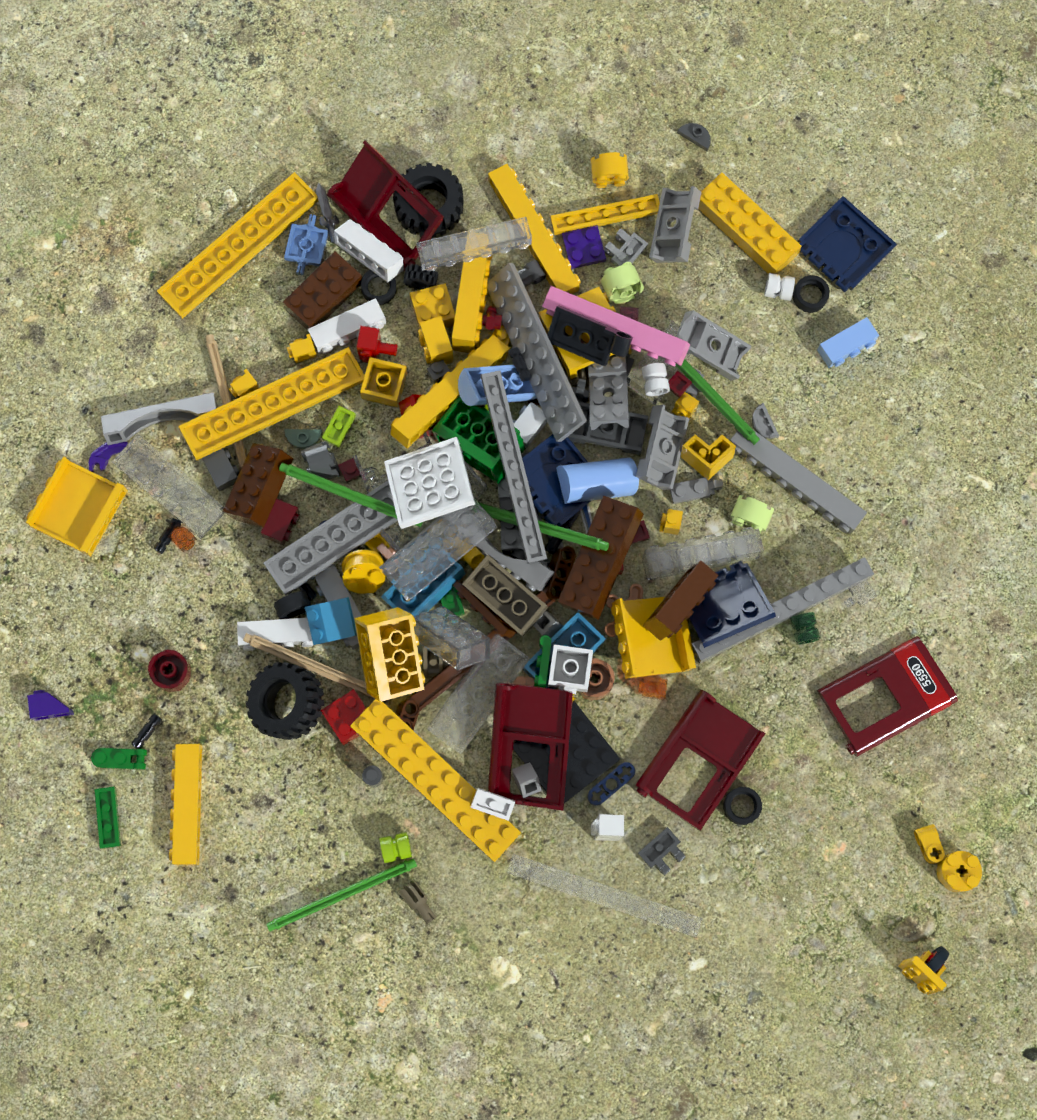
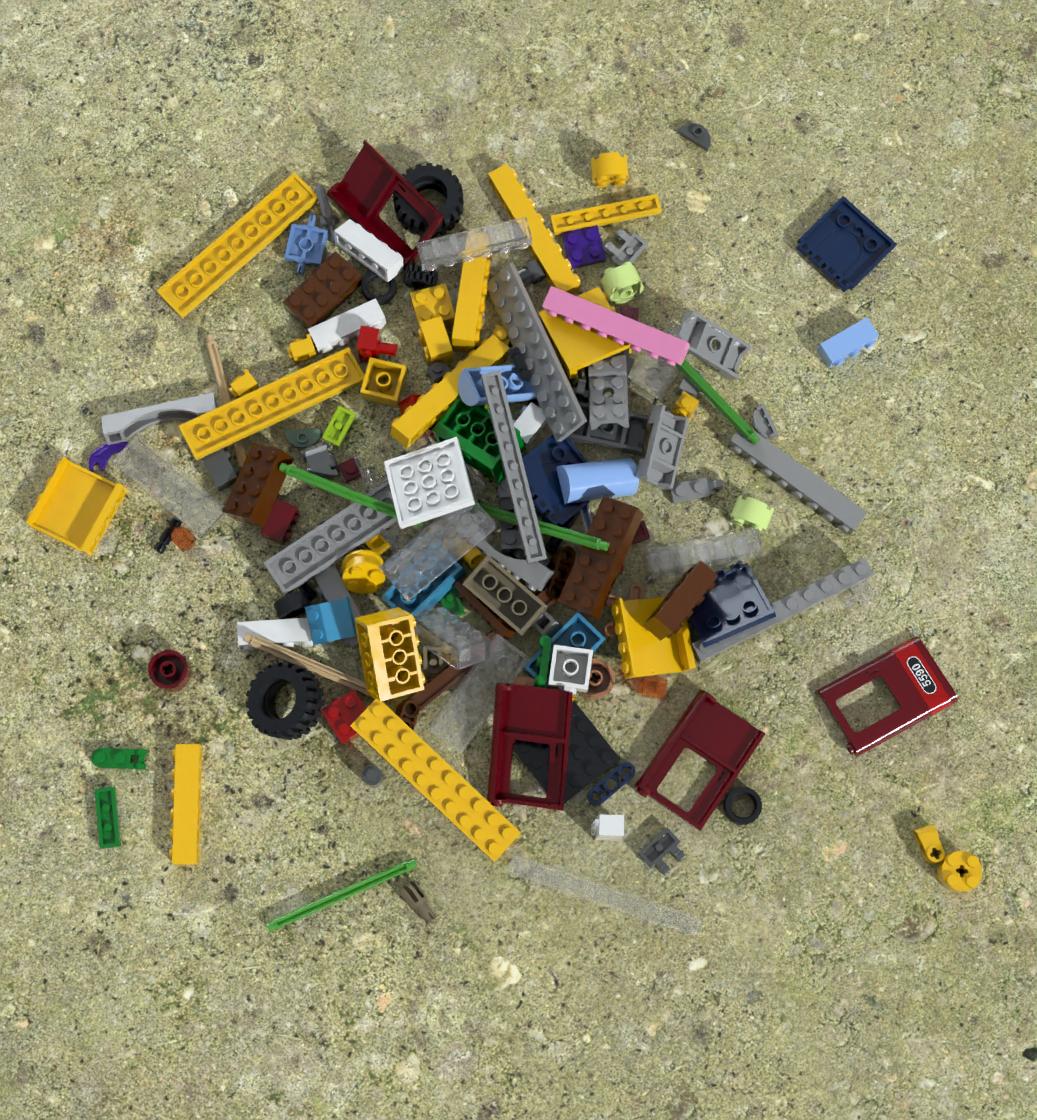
(46, 706): dark purple slope -> none
(146, 731): black axle -> none
(385, 552): nougat plate -> none
(395, 847): lime wheel -> none
(492, 320): dark red plate -> none
(492, 804): white plate -> none
(526, 780): light grey brick -> none
(602, 340): black hinge -> none
(655, 379): white wheel -> none
(669, 242): light grey piece -> none
(671, 521): yellow brick -> none
(679, 384): dark red plate -> none
(706, 458): yellow brick -> none
(748, 225): yellow brick -> none
(779, 286): white wheel -> none
(805, 628): clear green wheel -> none
(811, 280): black tyre -> none
(926, 970): yellow plate -> none

